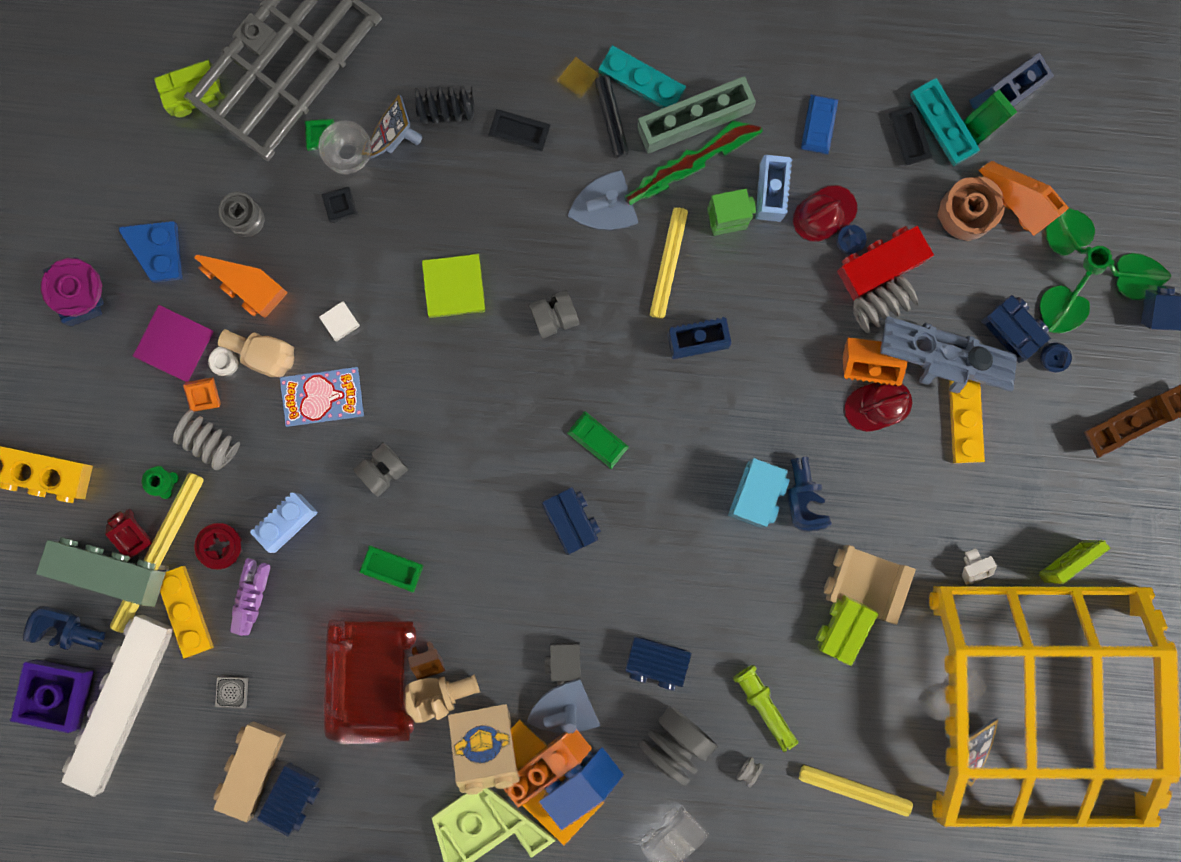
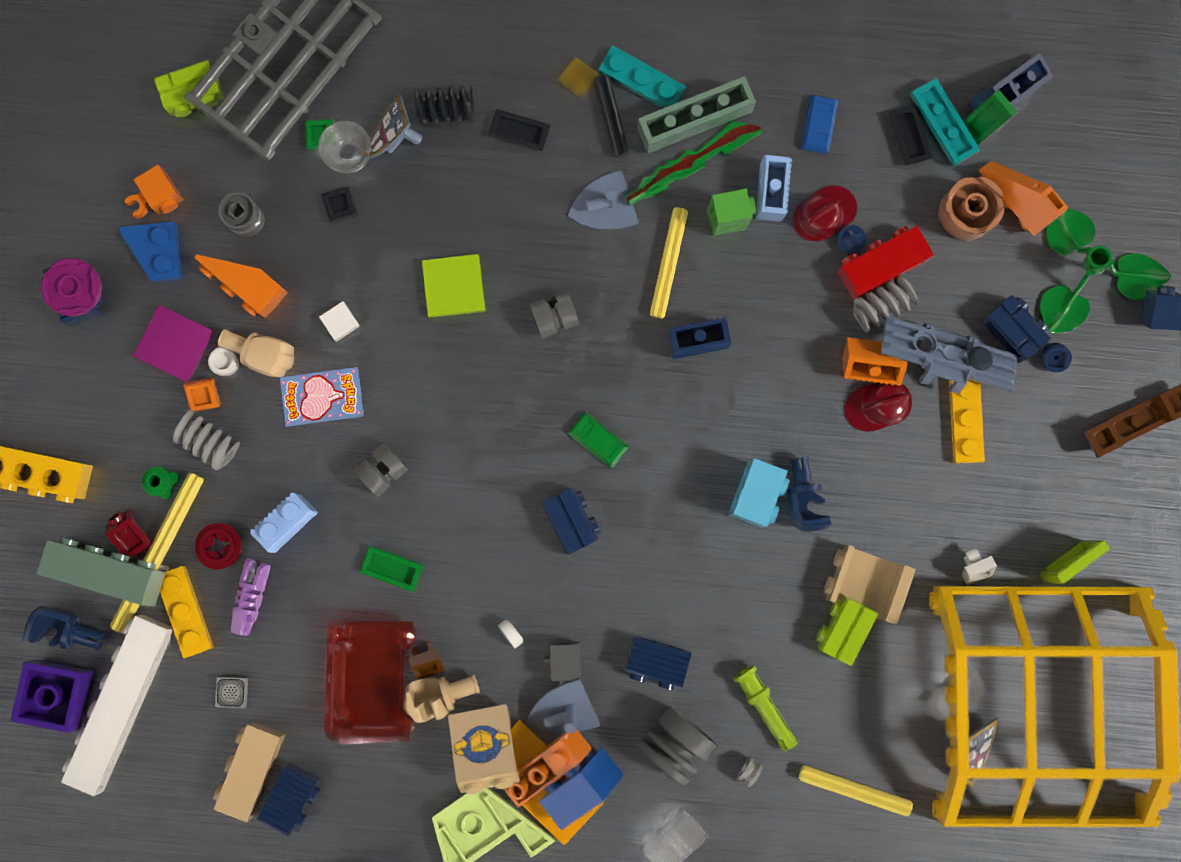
(156, 191): none -> orange brick
(510, 633): none -> white tile

